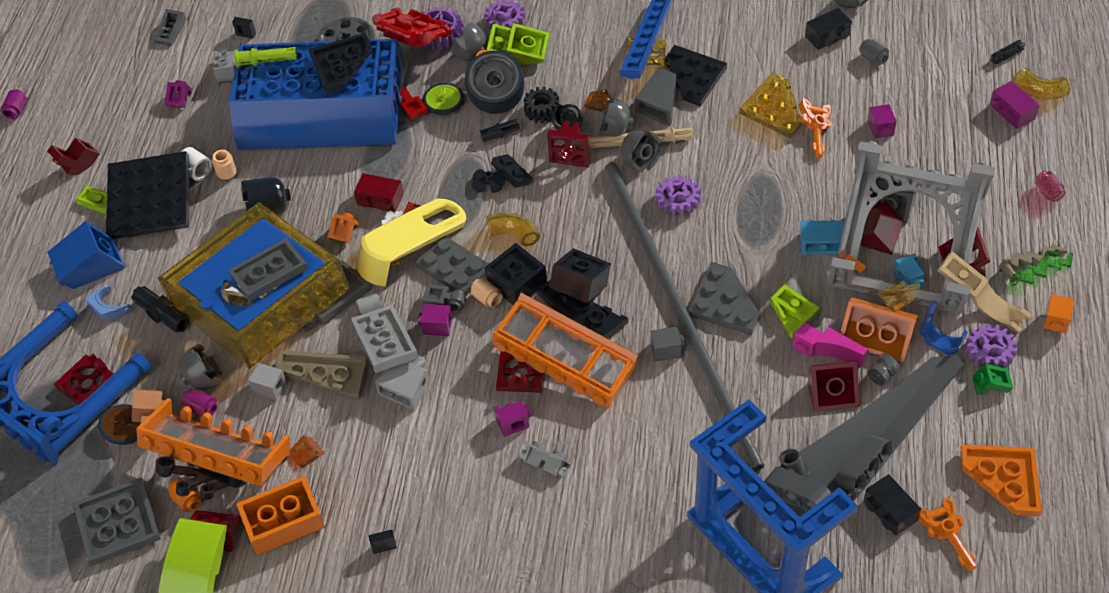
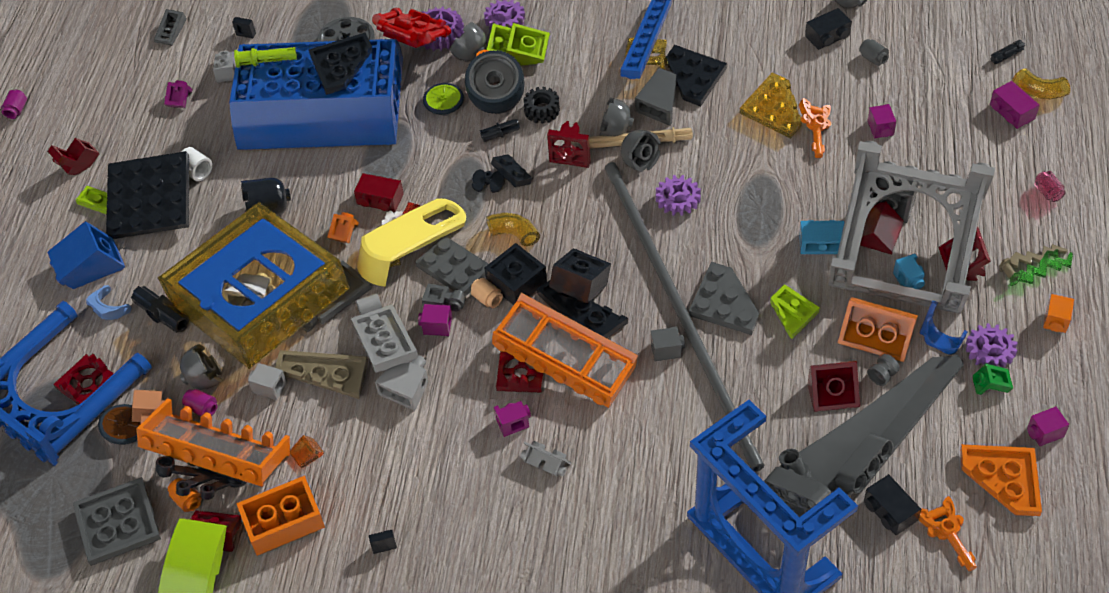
(223, 164): light nougat brick -> none
(268, 269): dark grey plate -> none
(411, 106): red plate -> none
(566, 113): black hair -> none
(598, 100): clear orange slope -> none
(830, 343): dark pink slope -> none
(858, 265): orange plate -> none
(898, 295): clear yellow helmet -> none
(983, 296): tan piece -> none
(1047, 426): none -> magenta brick

